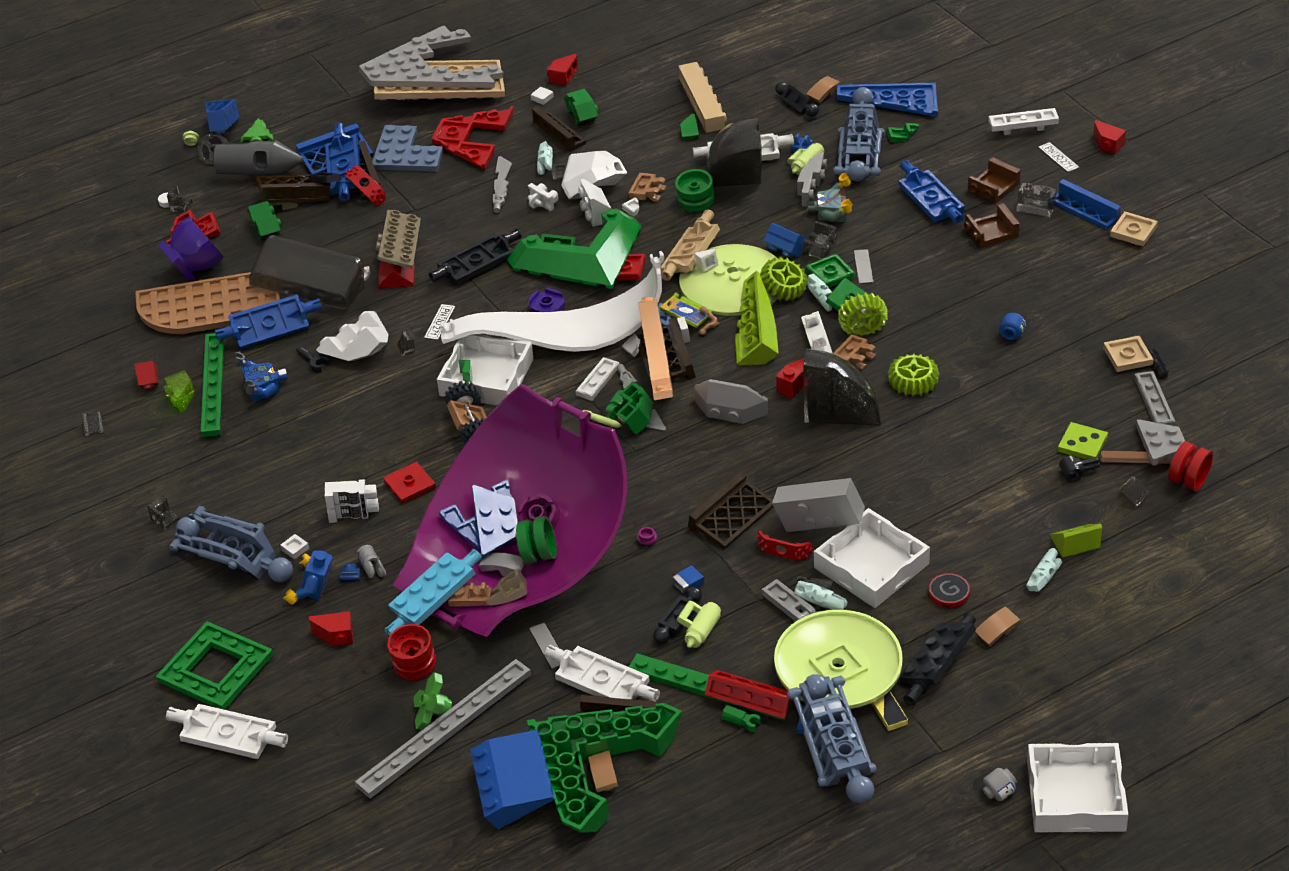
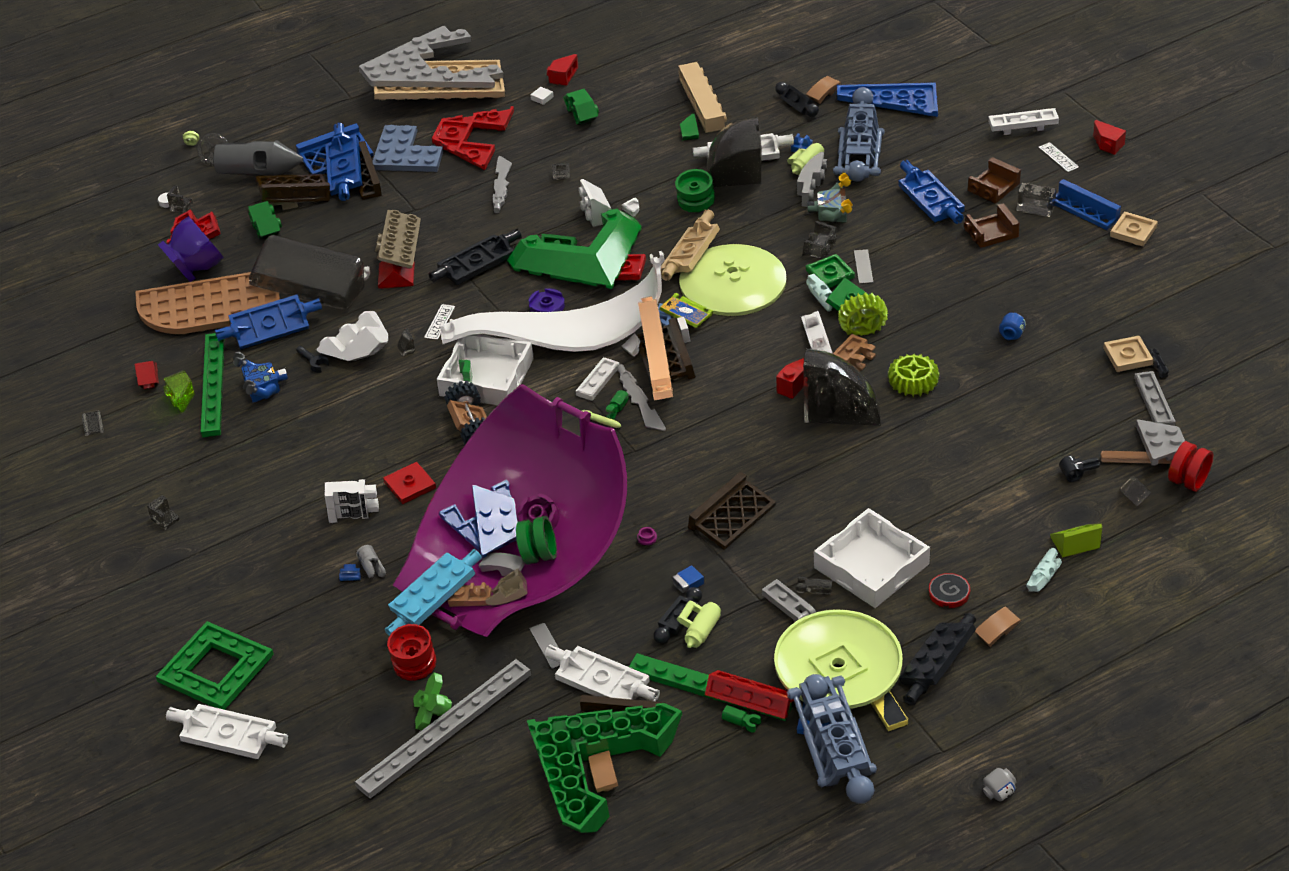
(221, 114): blue wedge -> none
(231, 543): sand blue piece -> none
(257, 133): bright green rock -> none
(294, 546): white tile -> none
(315, 576): blue torso -> none
(324, 177): black tile -> none
(333, 628): red slope -> none
(372, 191): red piece -> none
(511, 777): blue slope -> none
(540, 197): white hips -> none
(545, 158): light aqua hinge -> none
(557, 129): dark brown fence -> none
(595, 167): white brick -> none
(637, 410): green brick -> none
(643, 186): medium nougat plate -> none
(706, 259): white slope -> none
(713, 321): medium nougat piece -> none
(730, 401): light grey wedge -> none
(757, 333): lime wedge -> none
(783, 279): lime gear -> none
(785, 240): blue brick -> none
(793, 551): red piece -> none
(818, 505): light grey brick -> none
(820, 596): light aqua hinge -> none
(901, 134): green slope -> none
(1077, 788): white tile -> none
(1082, 441): lime tile -> none

